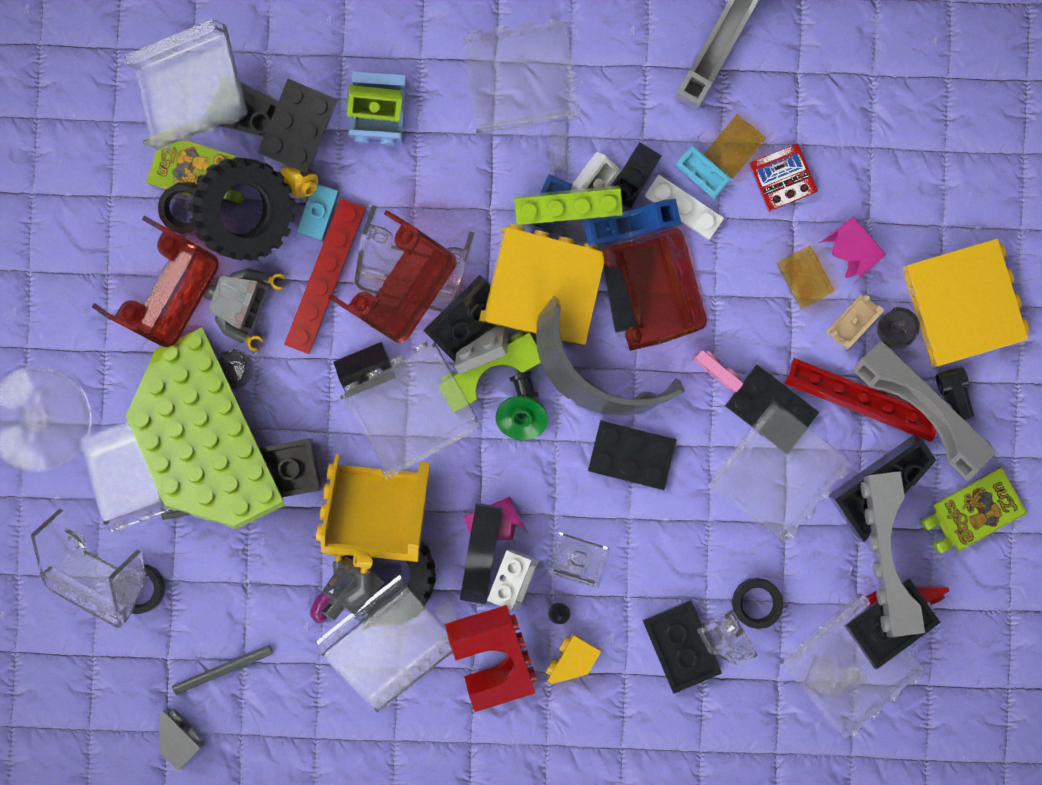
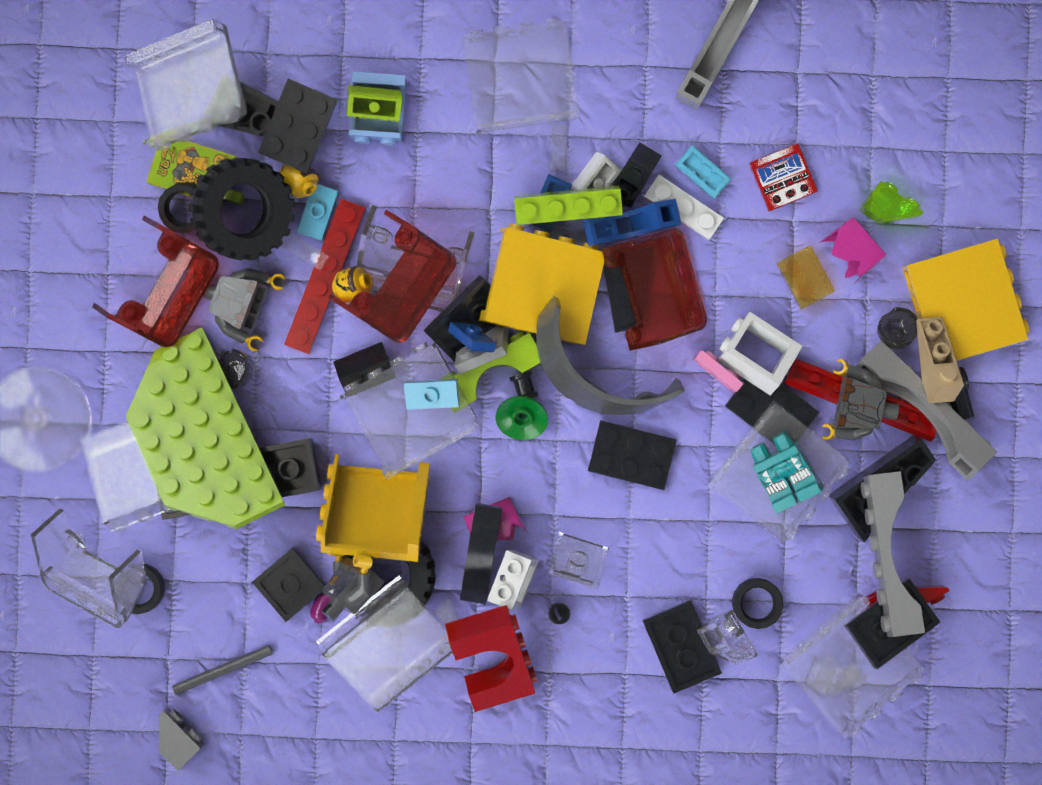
(289, 584): none -> black plate
(304, 251): none -> clear piece
(351, 282): none -> yellow head
(432, 394): none -> medium azure plate
(472, 337): none -> blue plate
(575, 660): yellow slope -> none
(734, 146): clear yellow plate -> none
(747, 368): none -> white window
(785, 472): none -> teal hips
(854, 321): tan hinge -> none
(859, 404): none -> dark grey torso
(888, 206): none -> clear neon green slope
(937, 361): none -> tan slope
(974, 511): tile -> none

